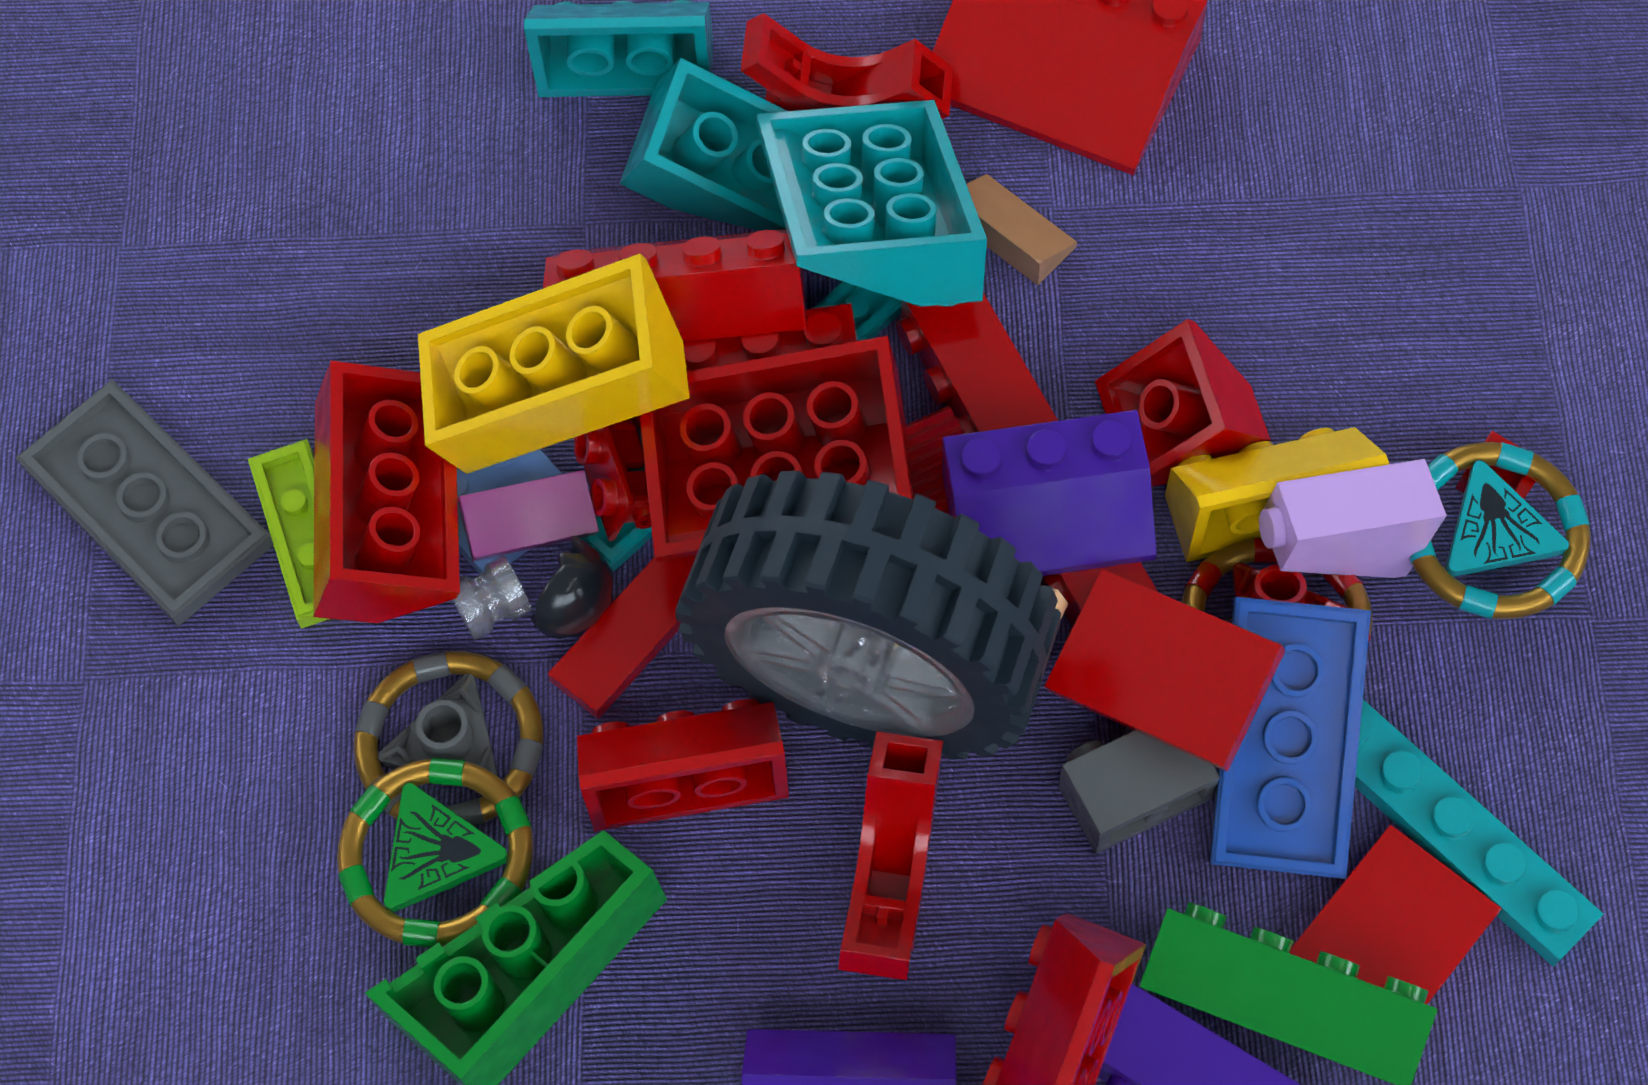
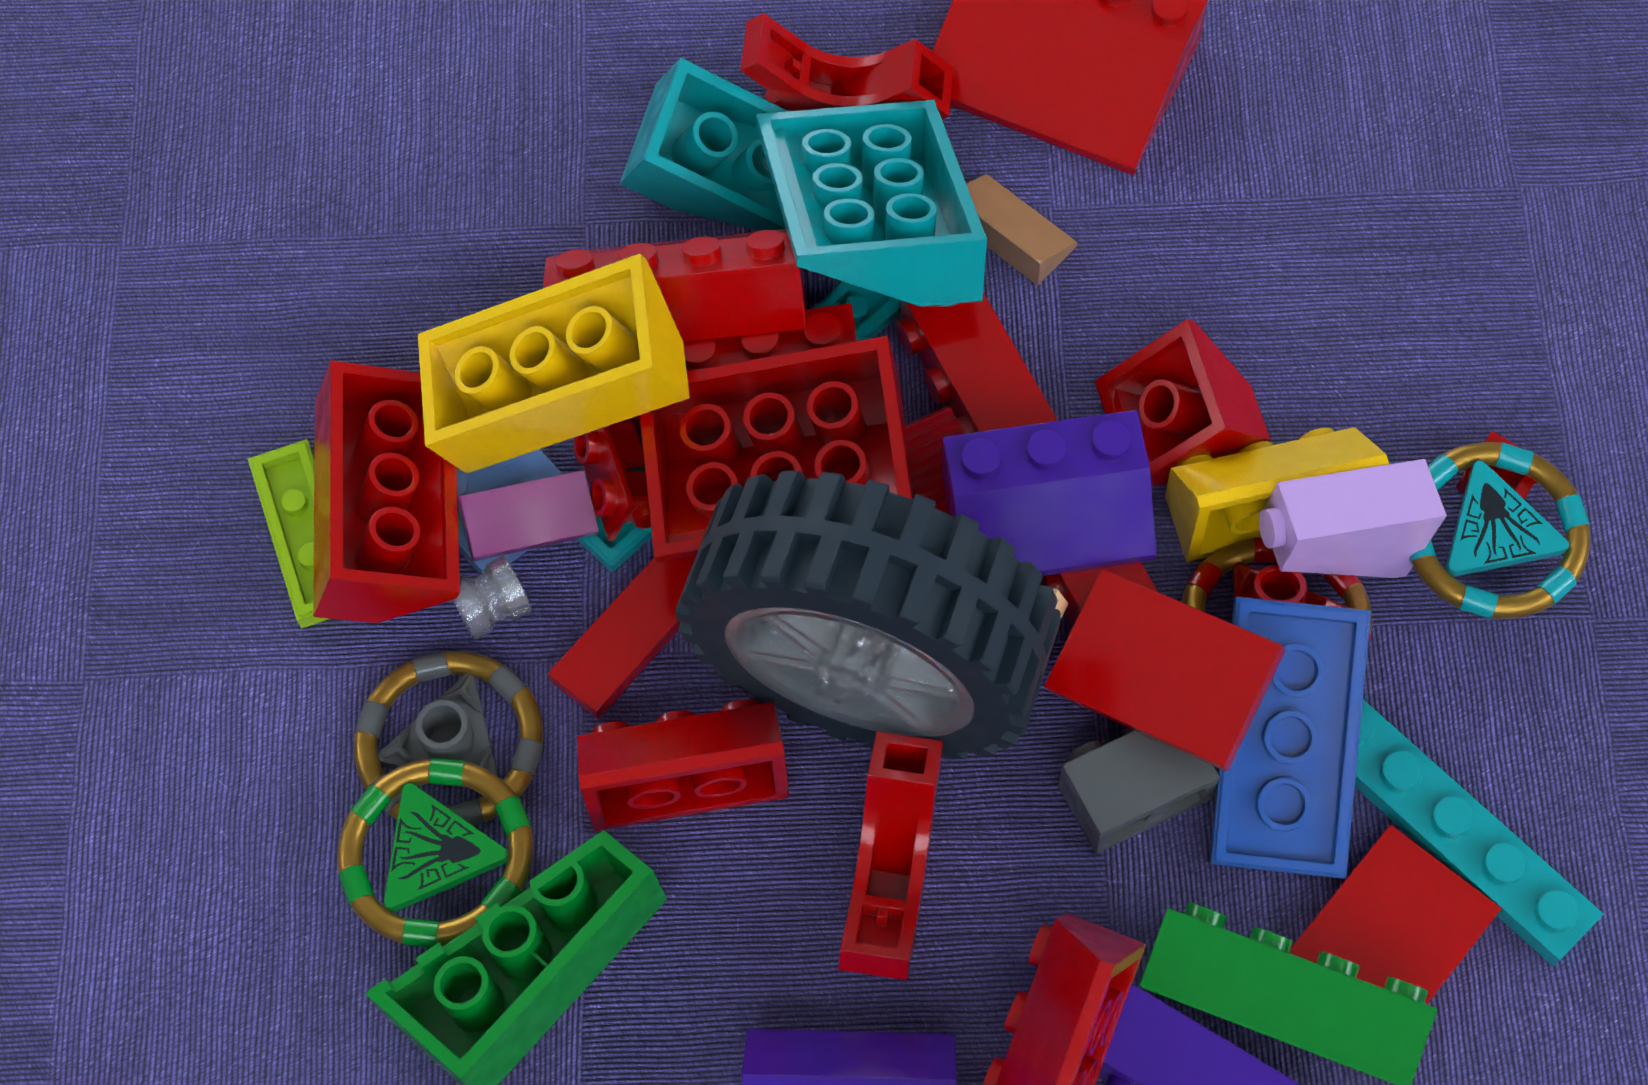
(145, 502): dark grey tile -> none
(575, 593): black hair -> none
(614, 46): teal slope -> none

